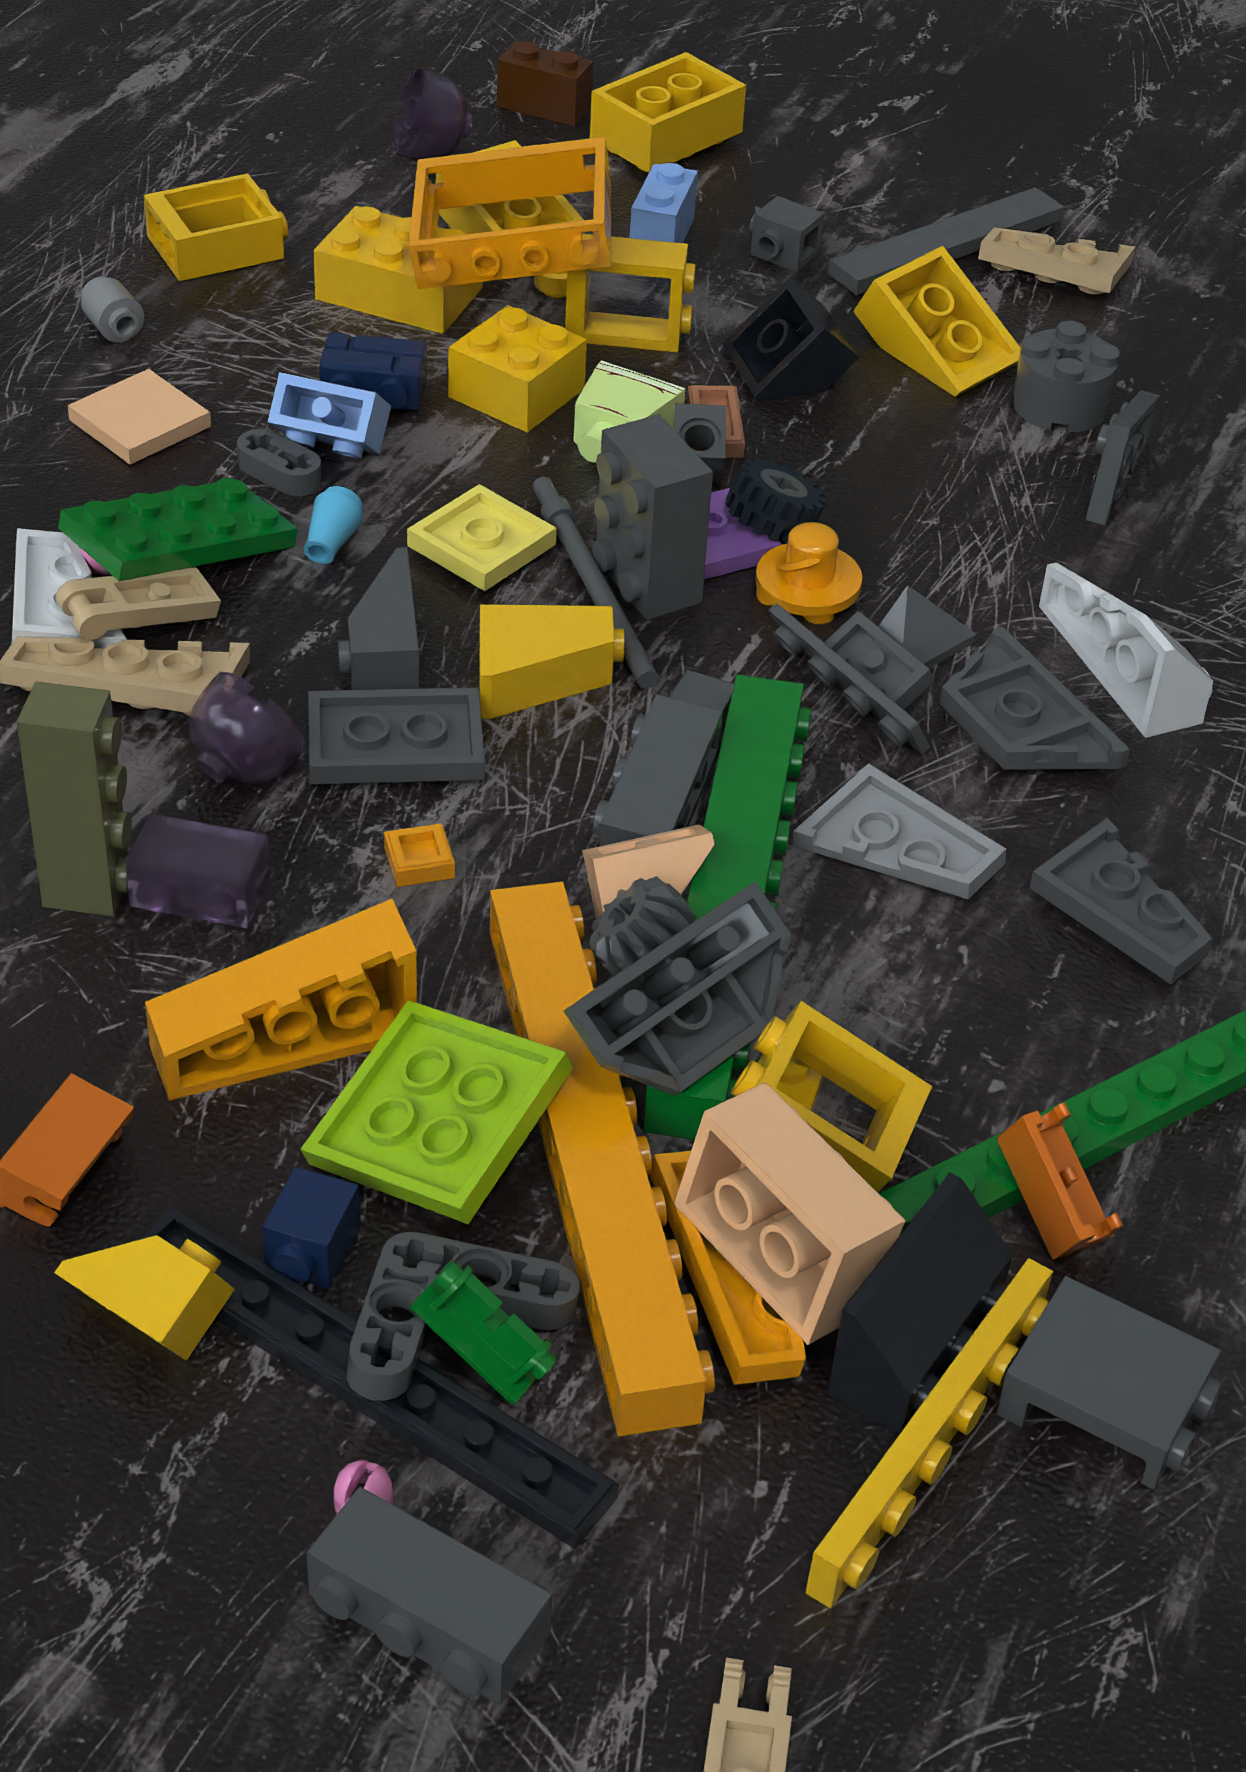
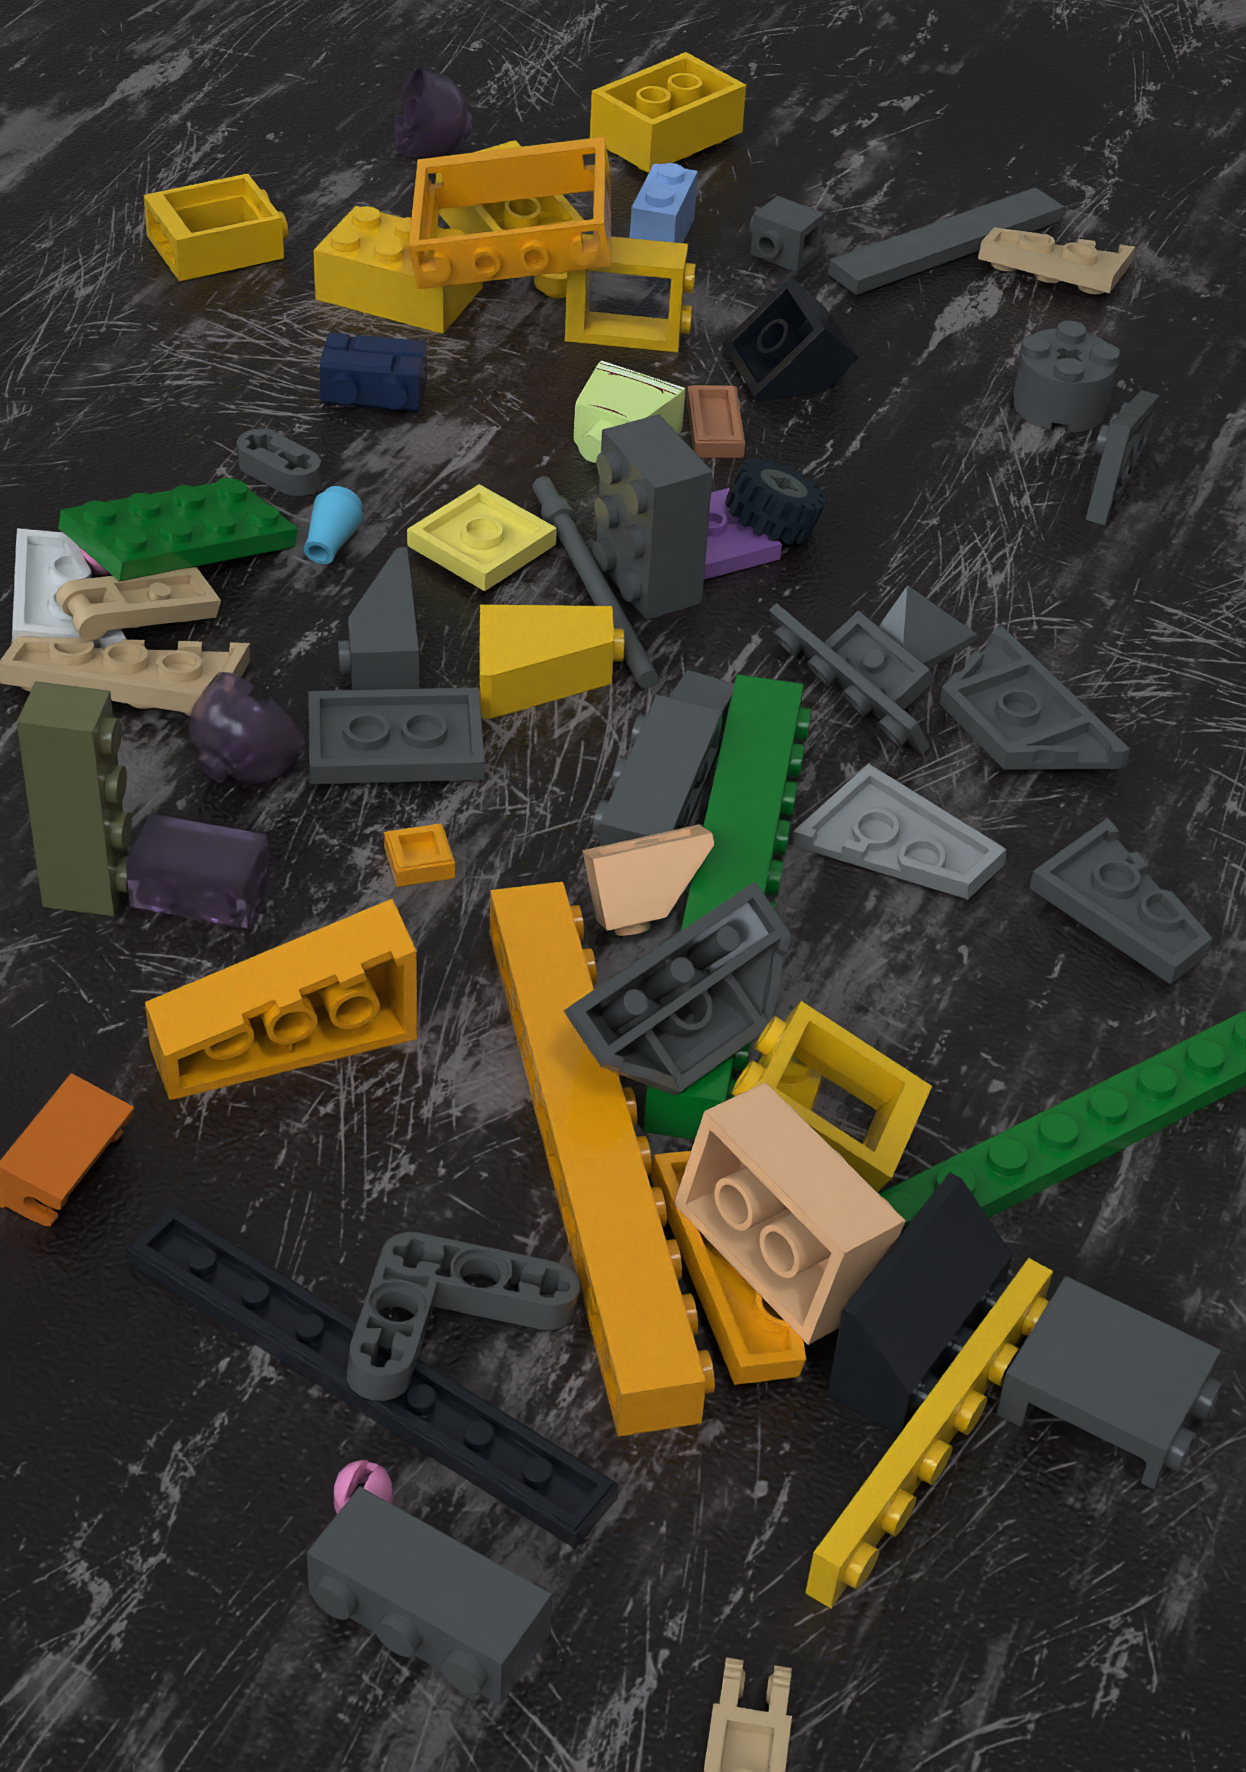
(112, 309): light grey brick -> none
(139, 416): light nougat tile -> none
(154, 1288): yellow slope -> none
(311, 1227): dark blue brick -> none
(329, 414): light blue brick -> none
(437, 1110): lime plate -> none
(478, 1330): green hinge -> none
(517, 368): yellow brick -> none
(544, 83): reddish brown brick -> none
(638, 923): dark grey gear -> none
(704, 428): dark grey brick -> none
(809, 574): light orange plate -> none
(937, 323): yellow slope -> none
(1055, 1183): orange hinge -> none
(1128, 653): white wedge -> none

